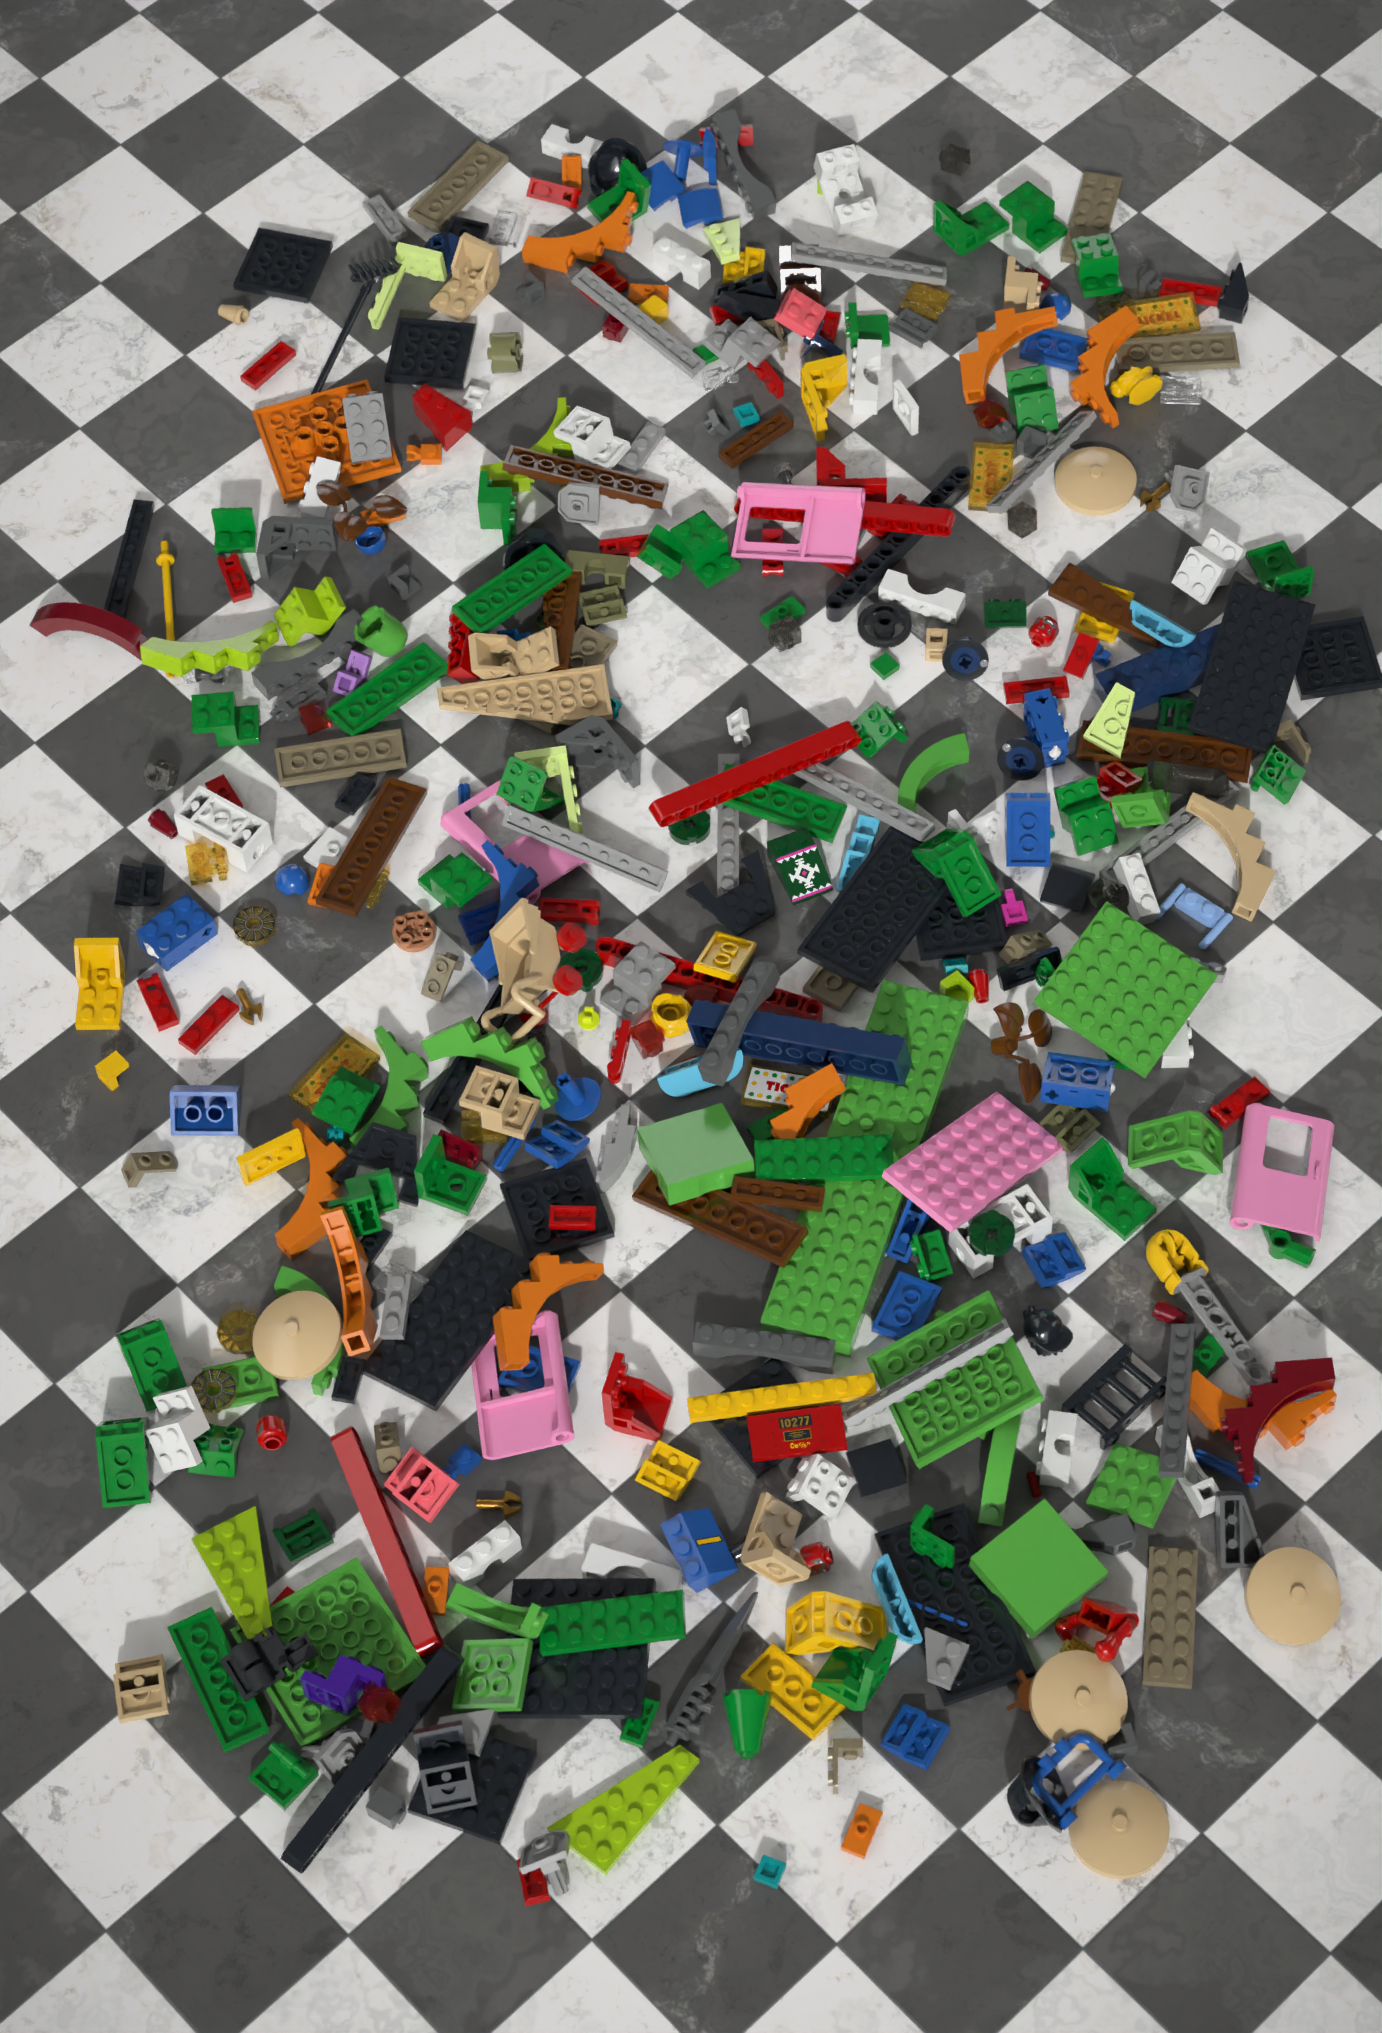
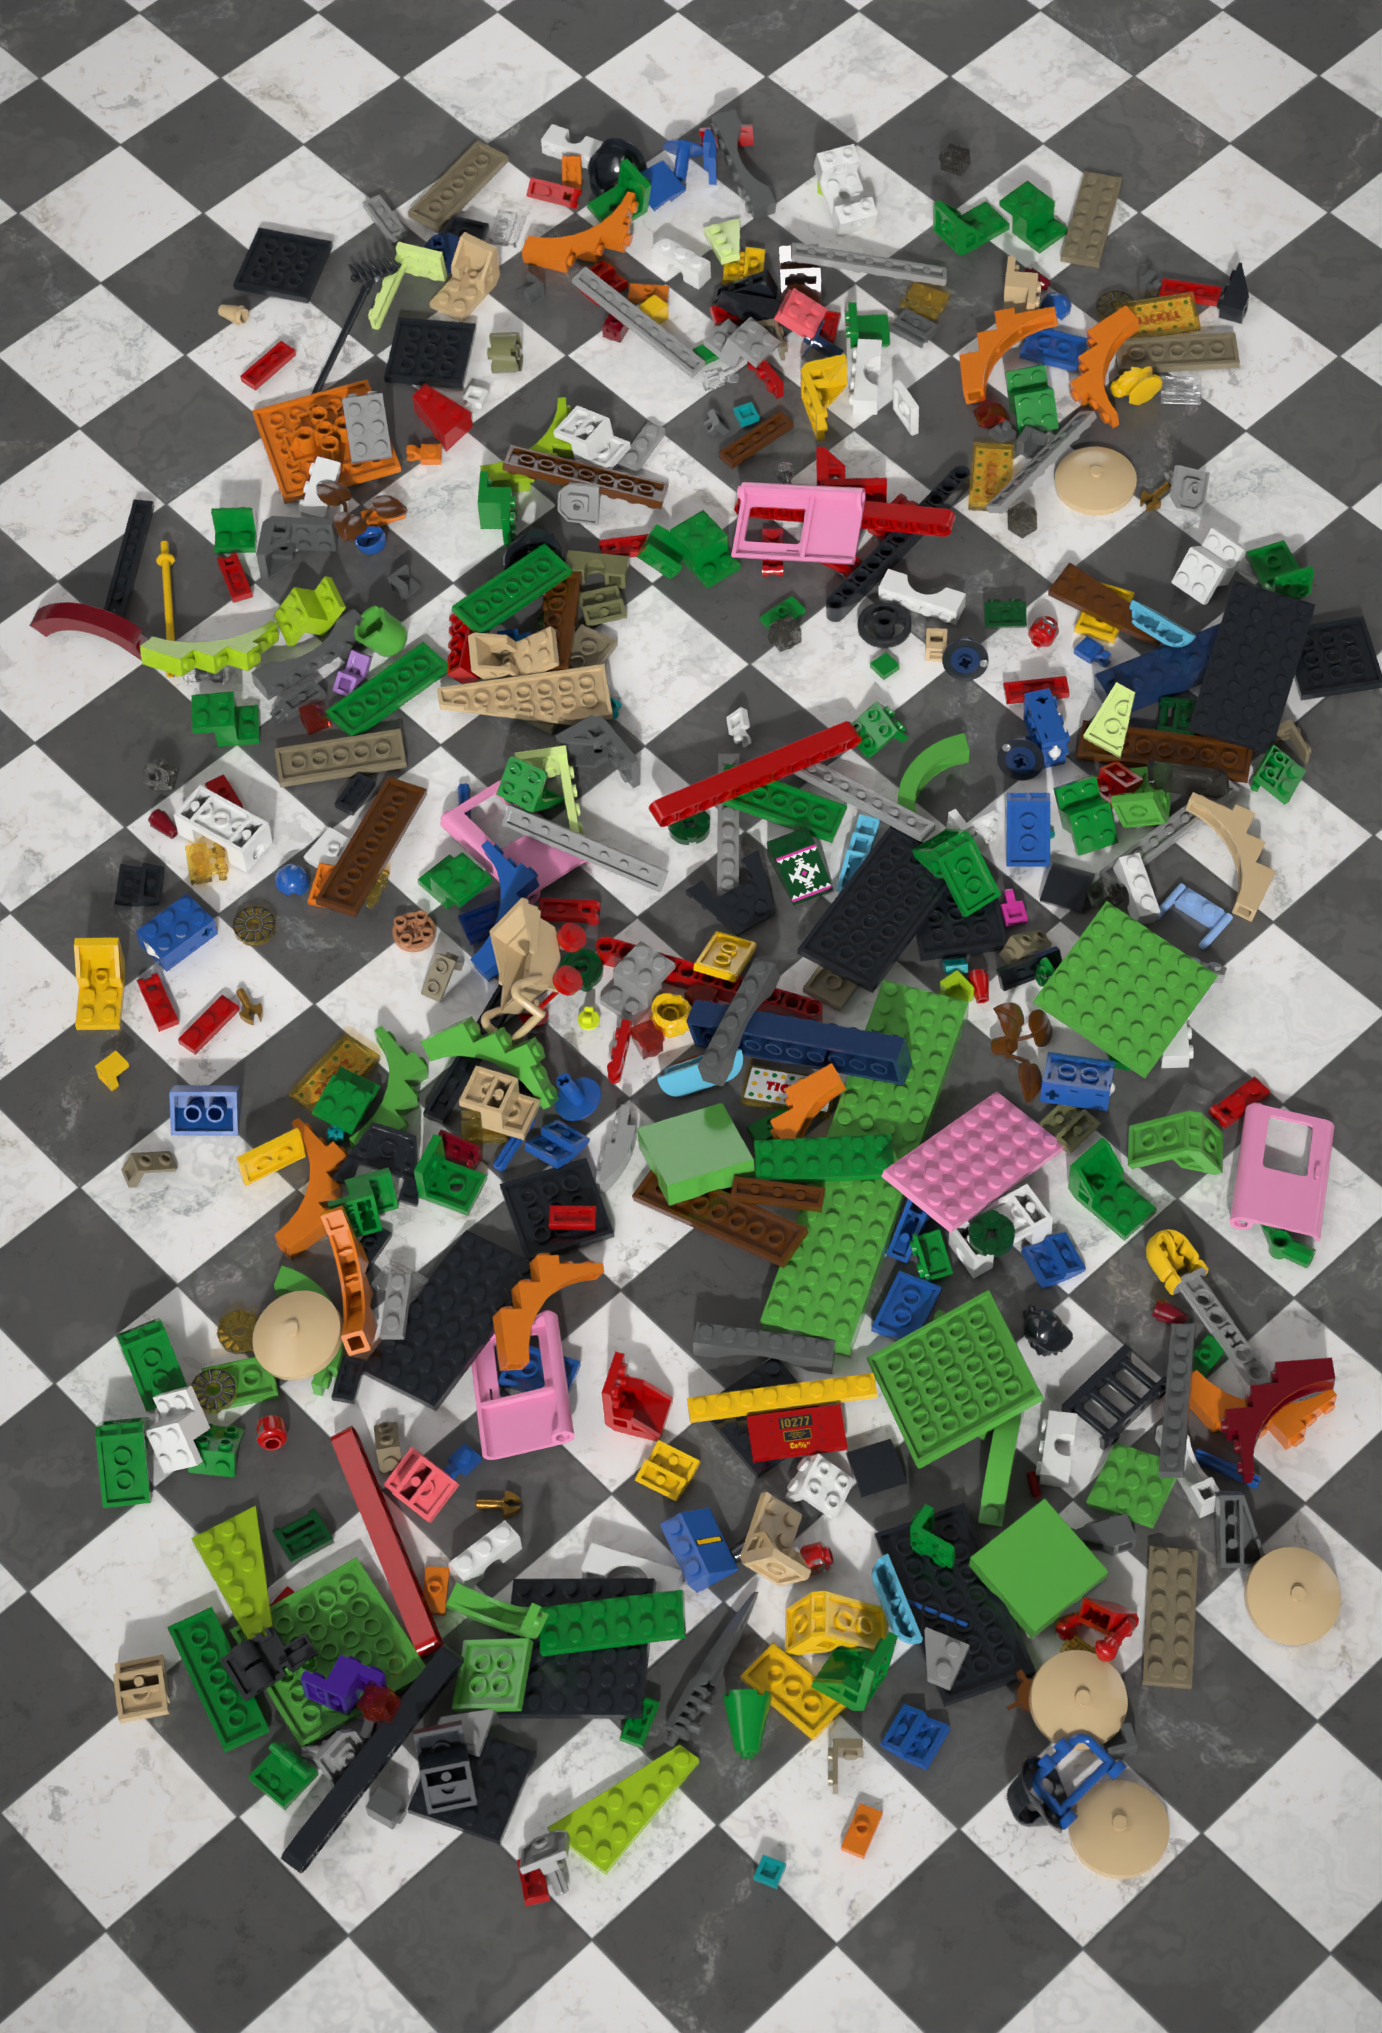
(700, 206): blue slope -> none
(928, 1372): light grey plate -> none
(1081, 655): red plate -> none
(1096, 265): green bracket -> none

